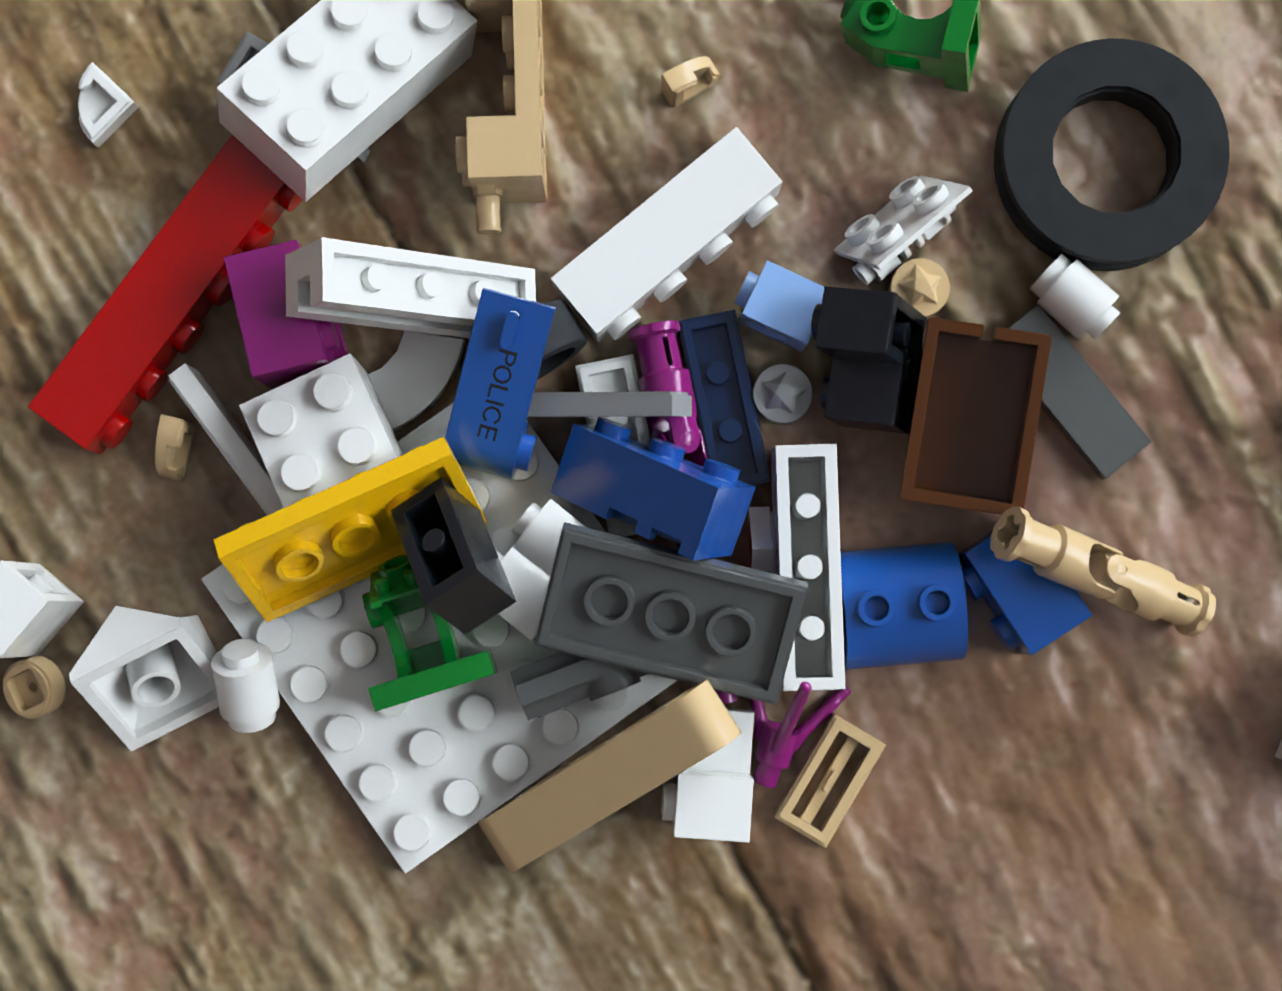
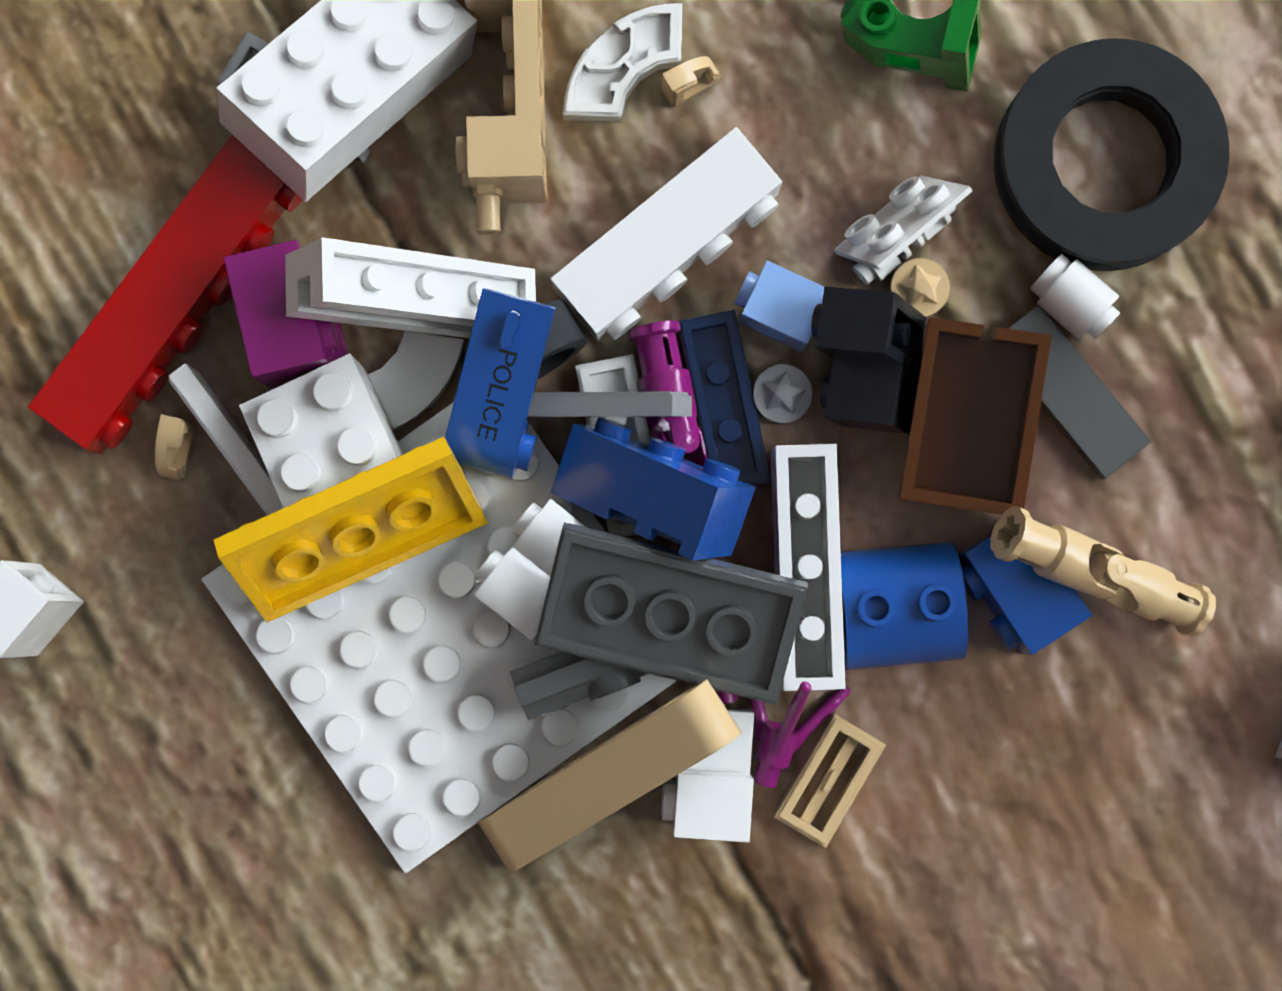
(34, 687): tan tile -> none
(102, 105): white tile -> none
(147, 674): white slope -> none
(246, 685): white brick -> none
(424, 668): green tile -> none
(452, 556): black brick -> none
(620, 60): none -> white tile
(762, 539): white tile -> none

